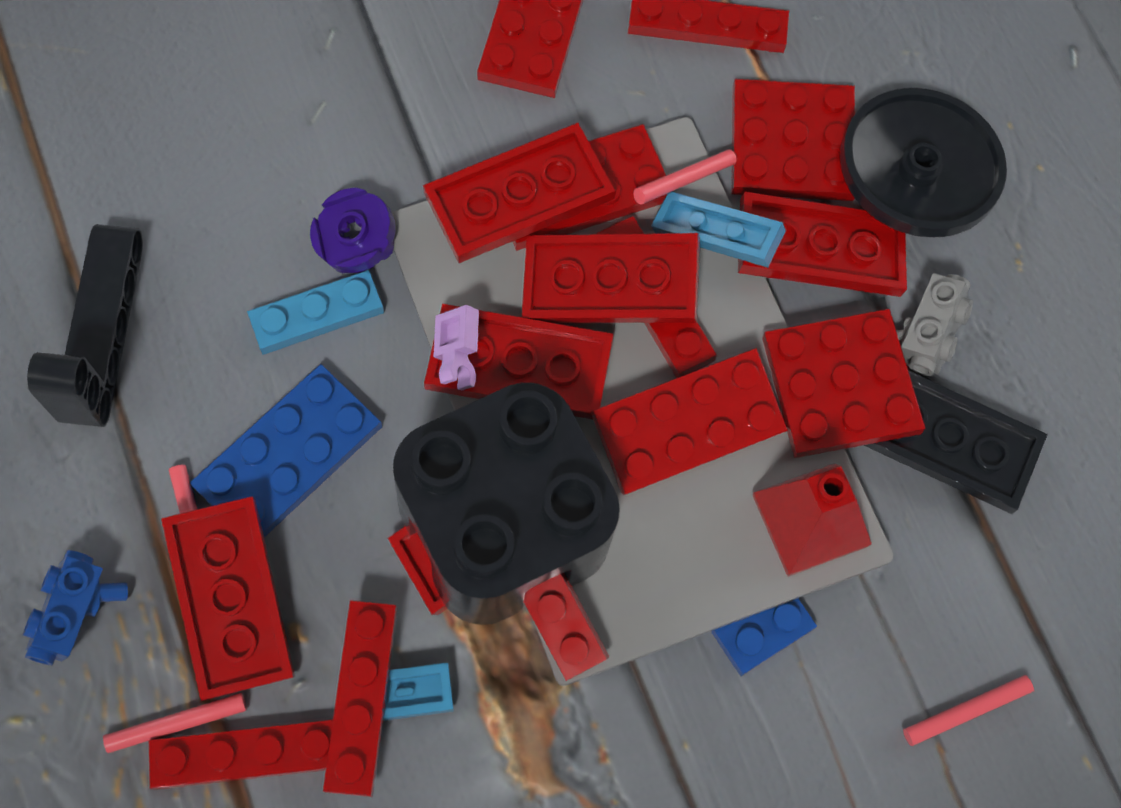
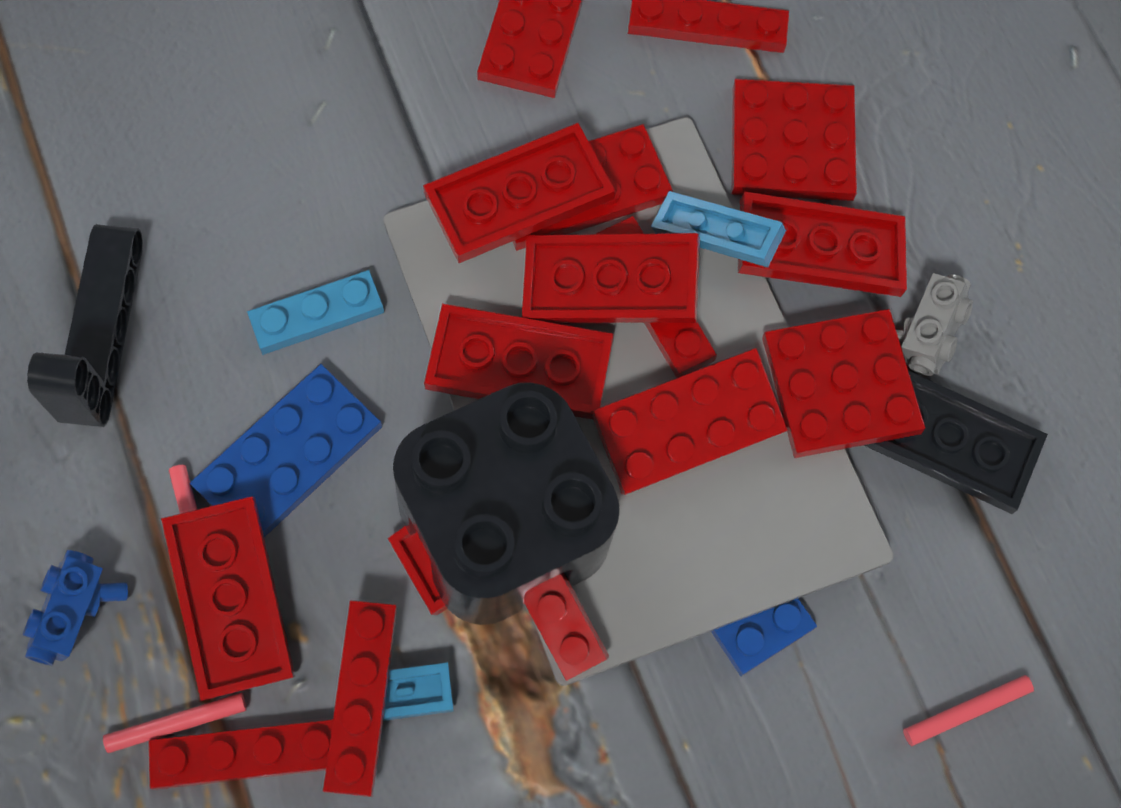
(369, 246): dark purple plate -> none
(453, 340): lavender plate -> none
(684, 176): coral bar -> none
(812, 518): red slope -> none
(923, 162): black dish -> none

